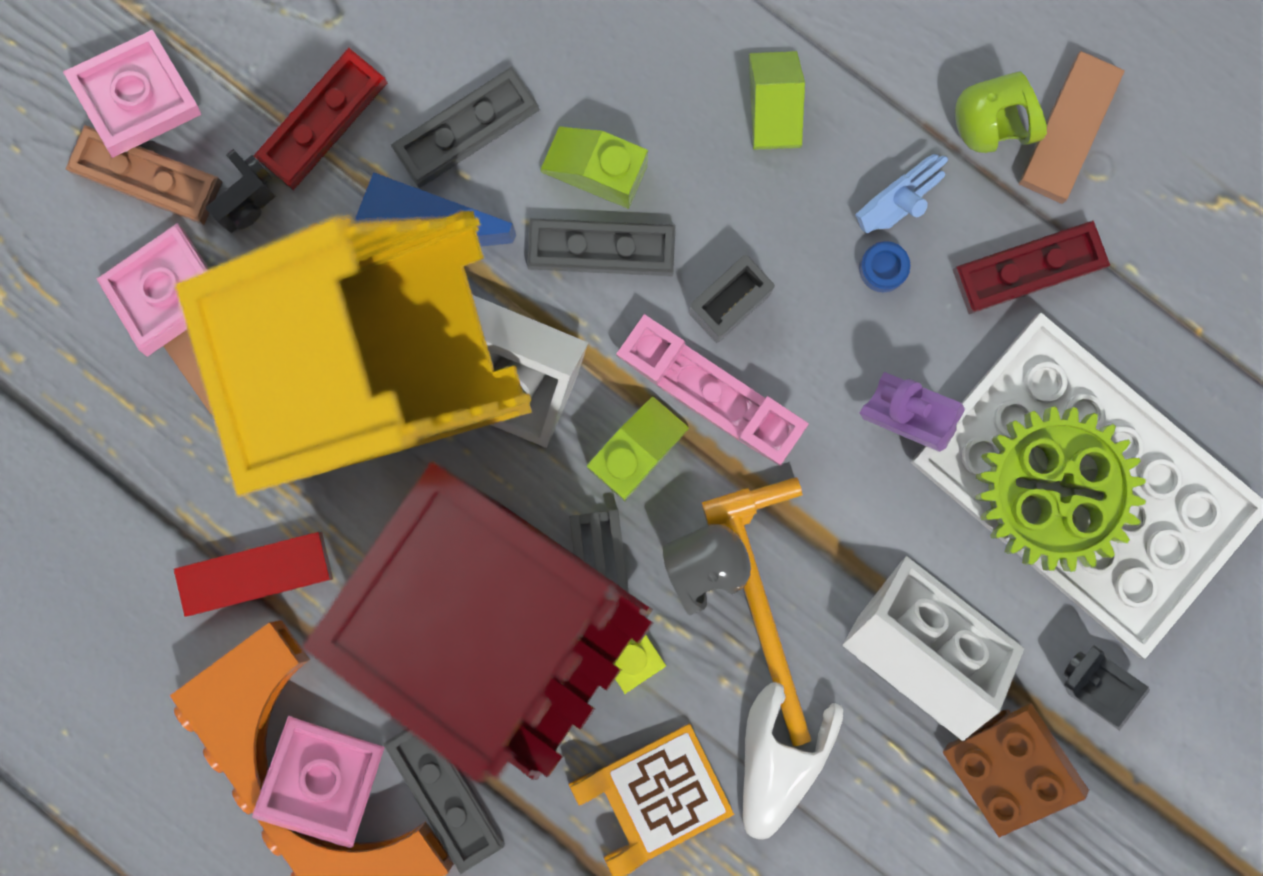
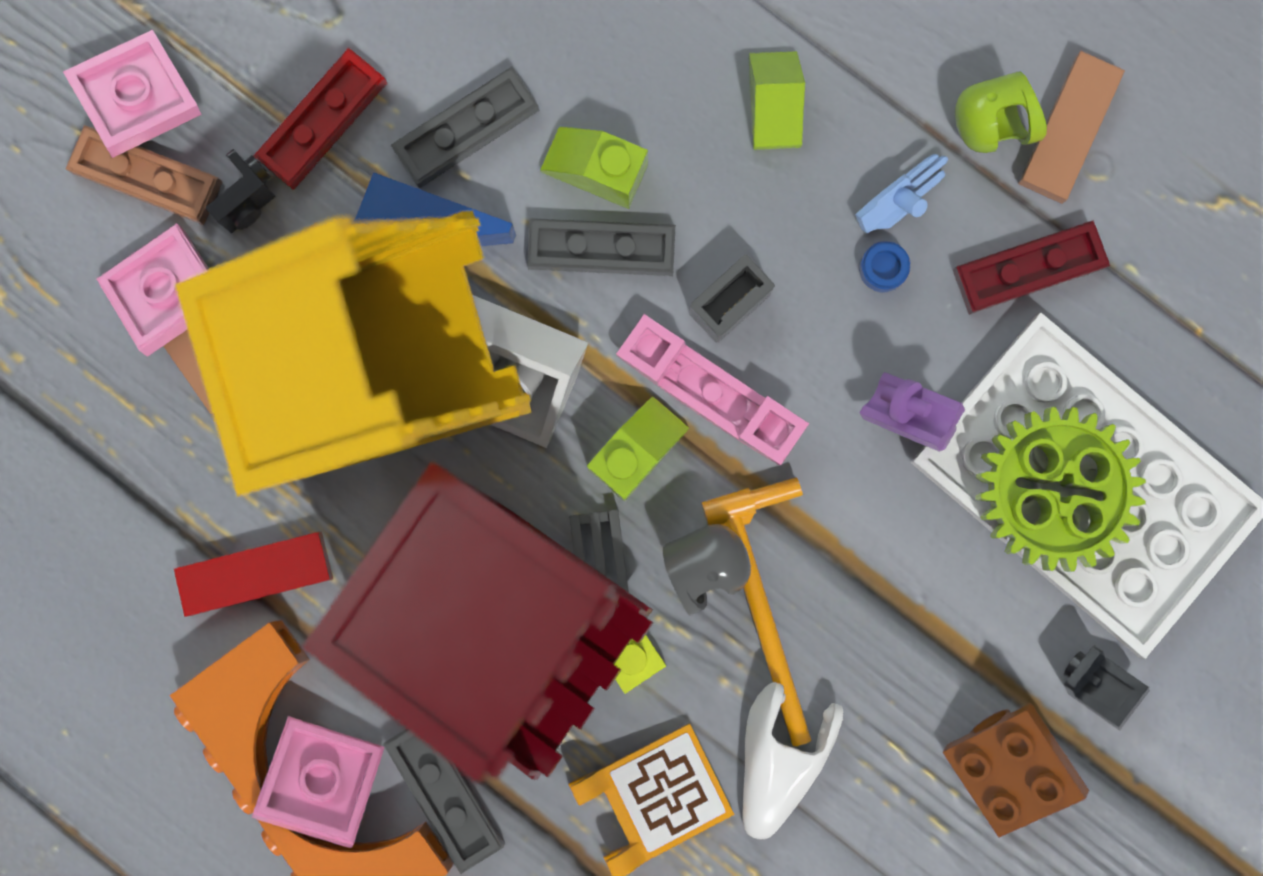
(935, 649): white slope -> none

